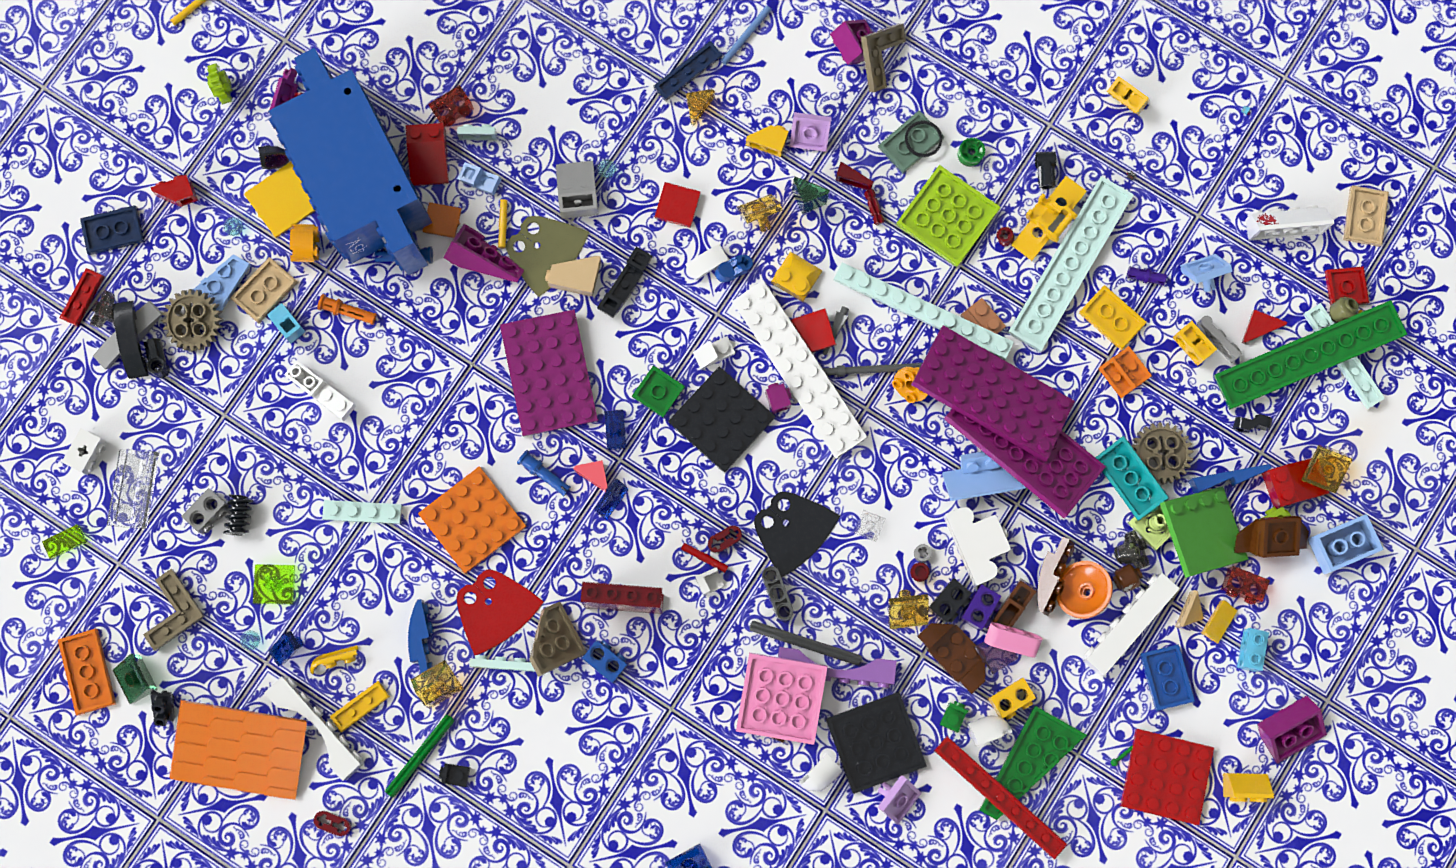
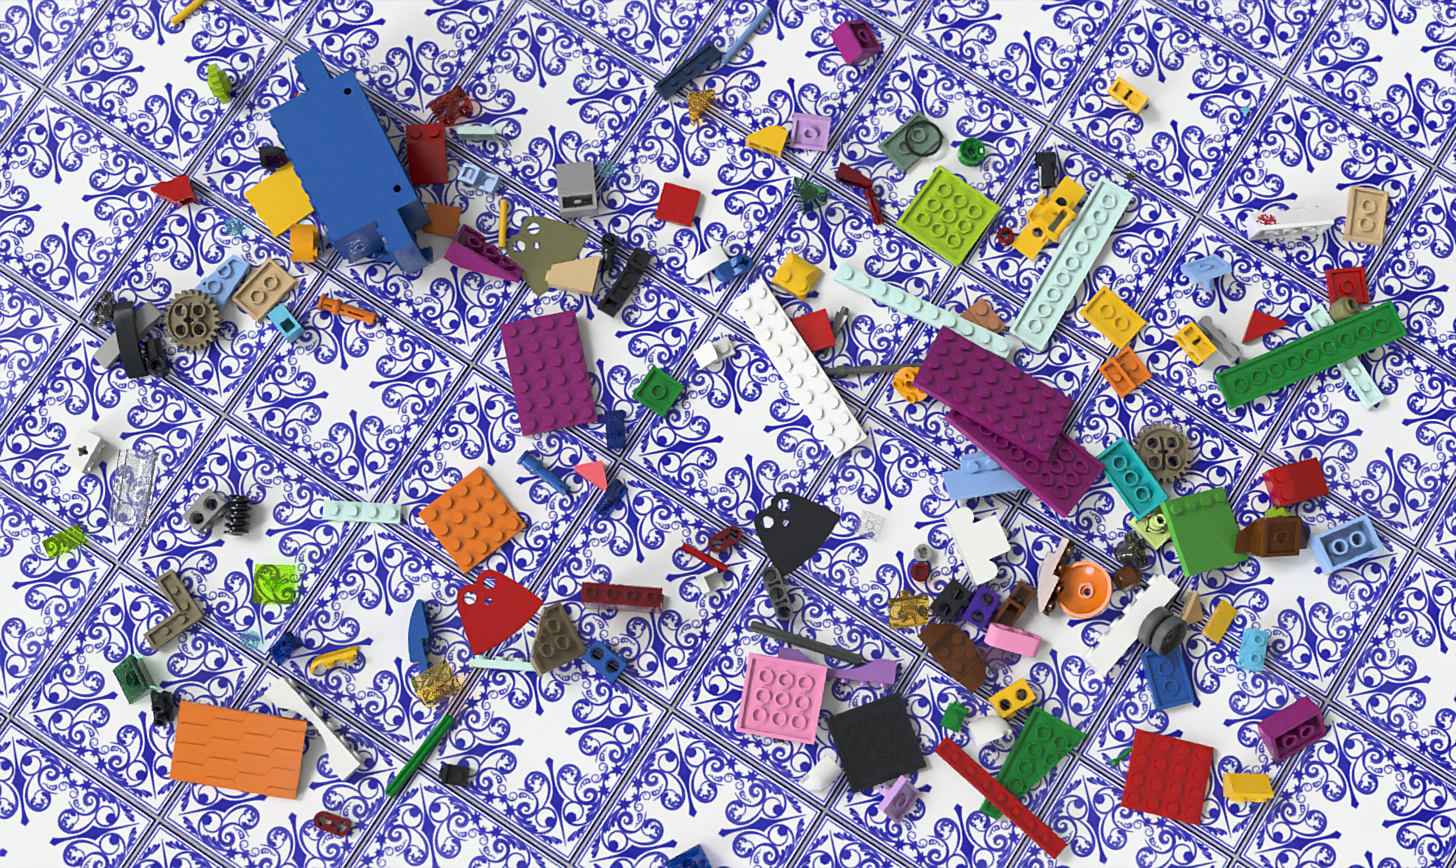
(82, 297): red tile -> none
(86, 672): orange tile -> none
(112, 230): dark blue tile -> none
(285, 88): magenta plate -> none
(320, 390): white slope -> none
(359, 706): yellow tile -> none
(608, 252): none -> black pin
(721, 419): black plate -> none
(760, 210): clear yellow tile -> none
(778, 397): magenta brick -> none
(872, 46): dark tan plate -> none
(1146, 275): dark purple pin -> none
(1162, 631): none -> dark grey wheel
(1235, 477): blue slope -> none
(1246, 580): clear red brick -> none
(1259, 422): black piece -> none
(1327, 468): clear yellow slope -> none

